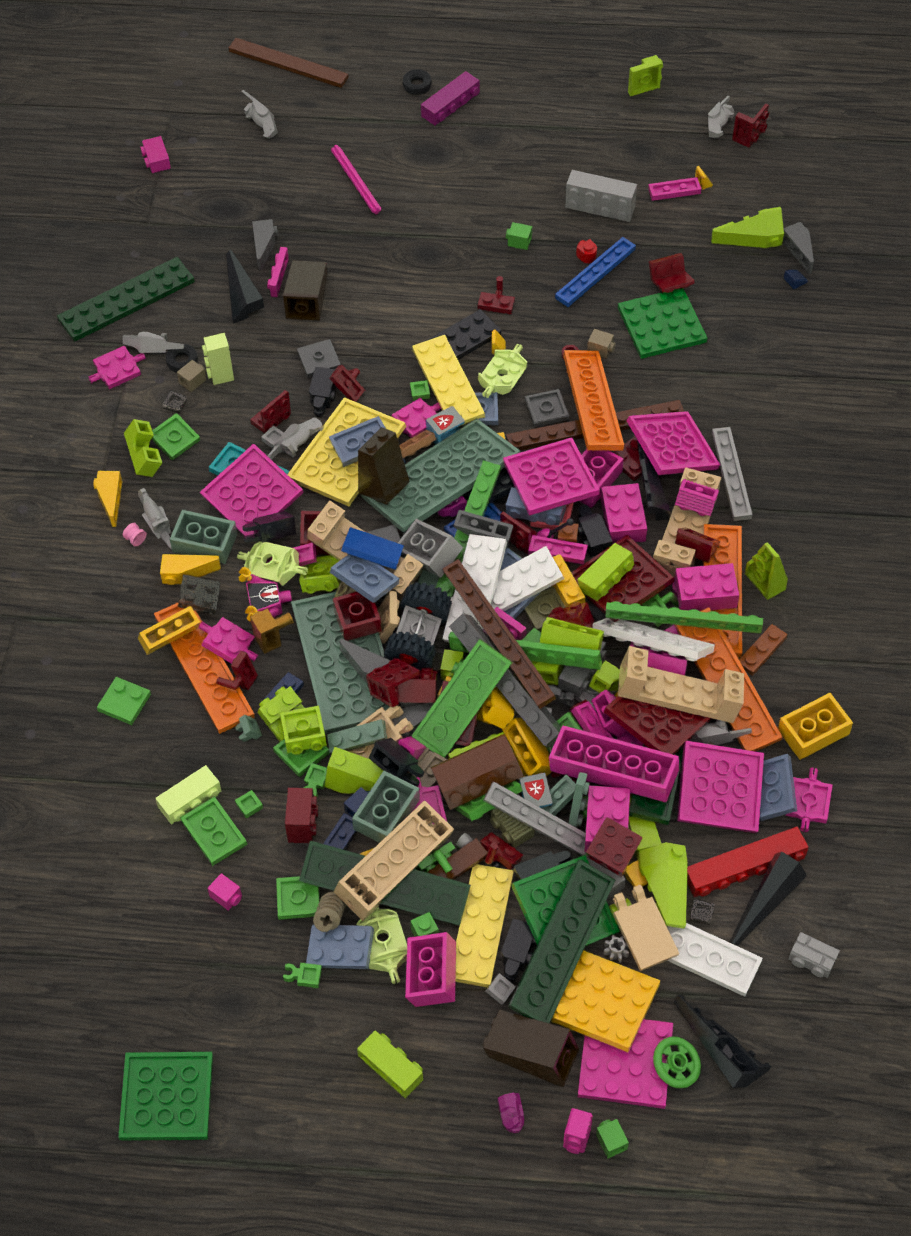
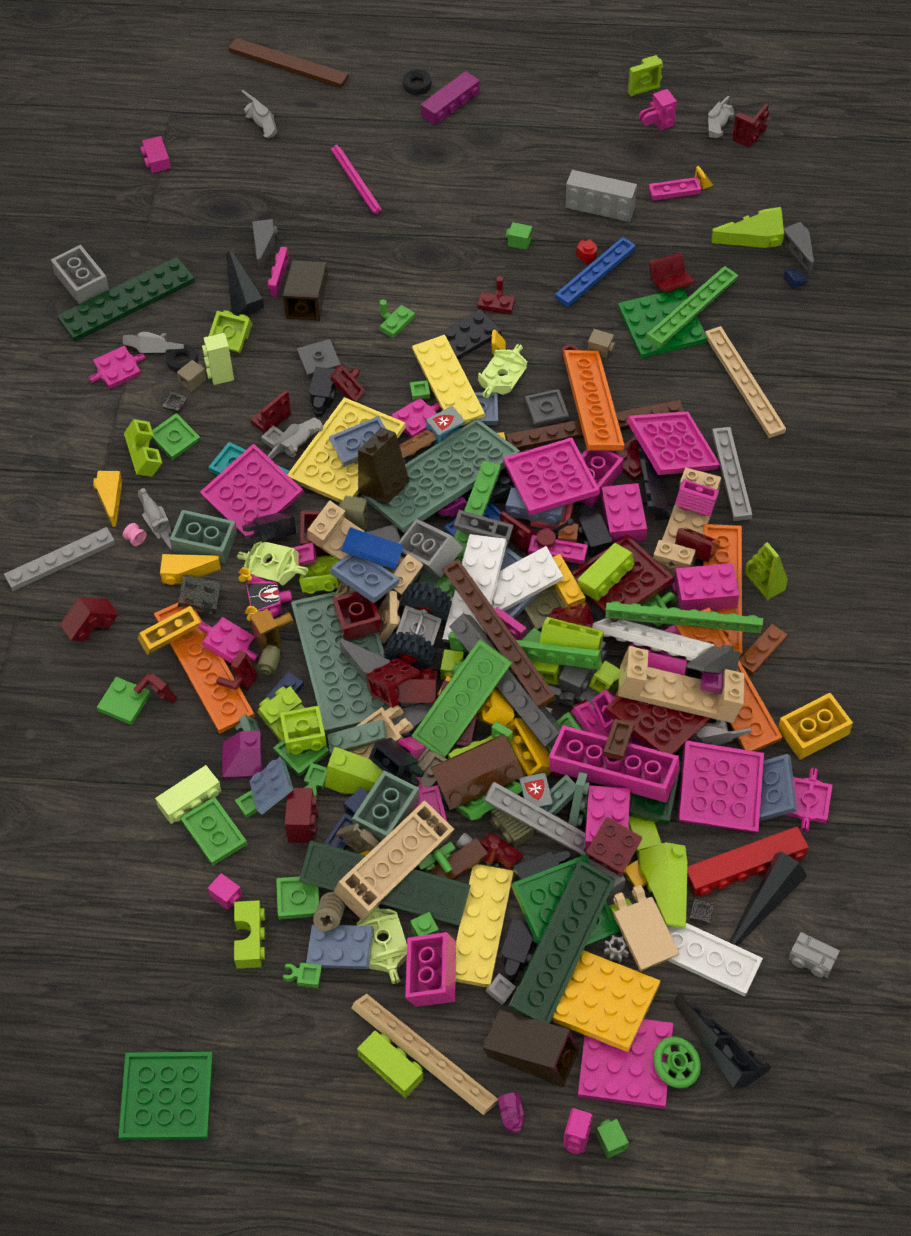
(59, 559): none -> light grey plate
(80, 274): none -> light grey brick
(86, 615): none -> dark red brick
(158, 686): none -> dark red plate
(235, 329): none -> lime plate
(242, 755): none -> magenta slope
(249, 952): none -> lime arch
(269, 660): none -> olive brick
(271, 785): none -> sand blue plate
(356, 511): none -> olive brick
(358, 839): none -> dark tan plate
(396, 321): none -> bright green plate
(425, 1054): none -> tan plate
(498, 729): none -> bright green plate
(546, 538): none -> dark red tile
(619, 739): none -> reddish brown plate
(661, 110): none -> dark pink brick
(691, 307): none -> bright green plate
(711, 682): none -> magenta plate
(716, 660): none -> dark grey slope
(745, 382): none -> tan plate

